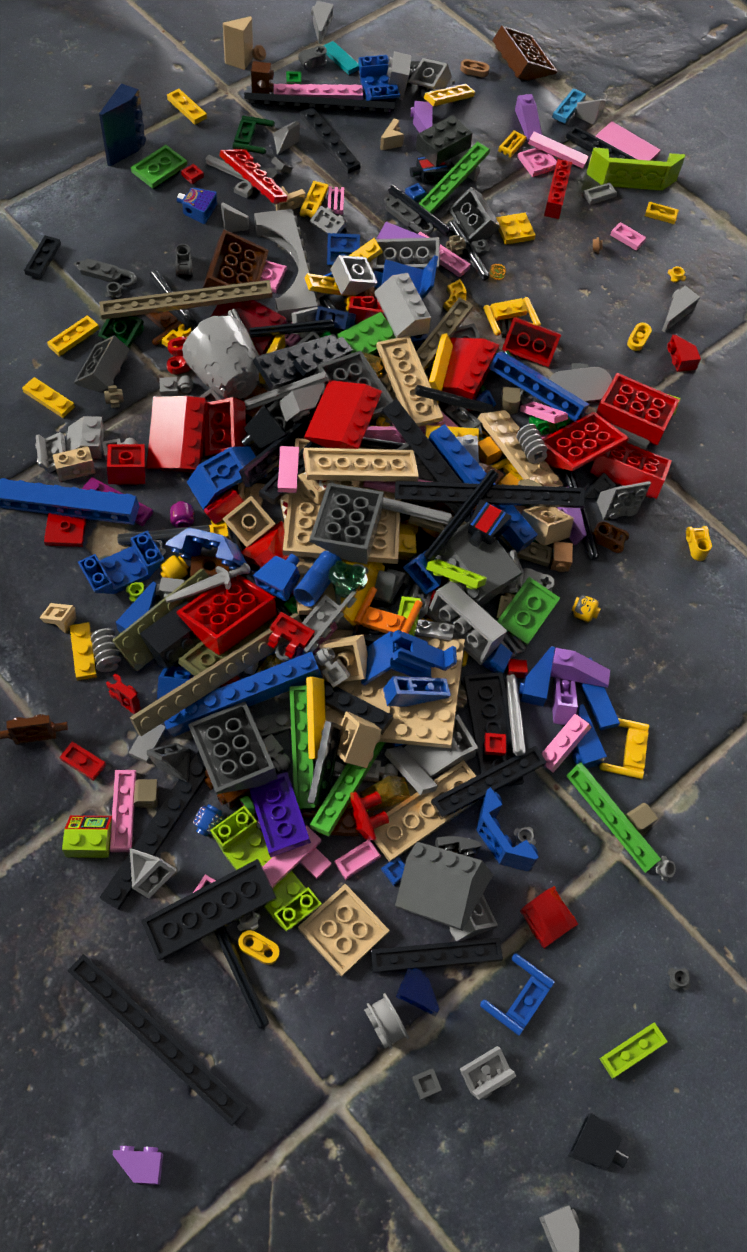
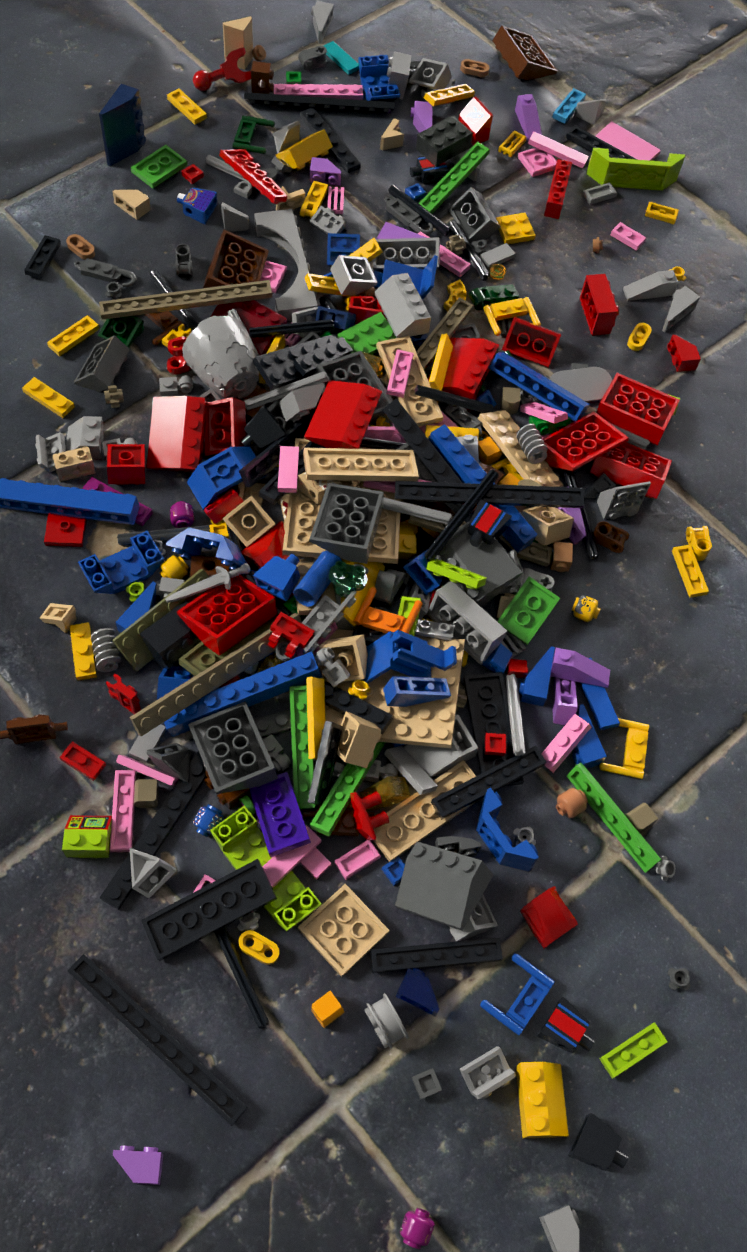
(80, 246): none -> medium nougat plate
(132, 202): none -> tan slope
(147, 770): none -> bright pink tile
(228, 70): none -> red piece
(305, 149): none -> yellow slope
(324, 171): none -> medium lavender slope
(327, 1009): none -> light orange piece
(359, 689): none -> yellow plate
(400, 373): none -> bright pink tile
(417, 1228): none -> magenta head
(477, 120): none -> slope
(492, 294): none -> dark green plate
(497, 255): none -> light grey tile
(541, 1100): none -> yellow slope
(566, 1028): none -> torso
(571, 803): none -> nougat head
(599, 304): none -> red brick
(653, 286): none -> light grey slope
(690, 571): none -> yellow plate

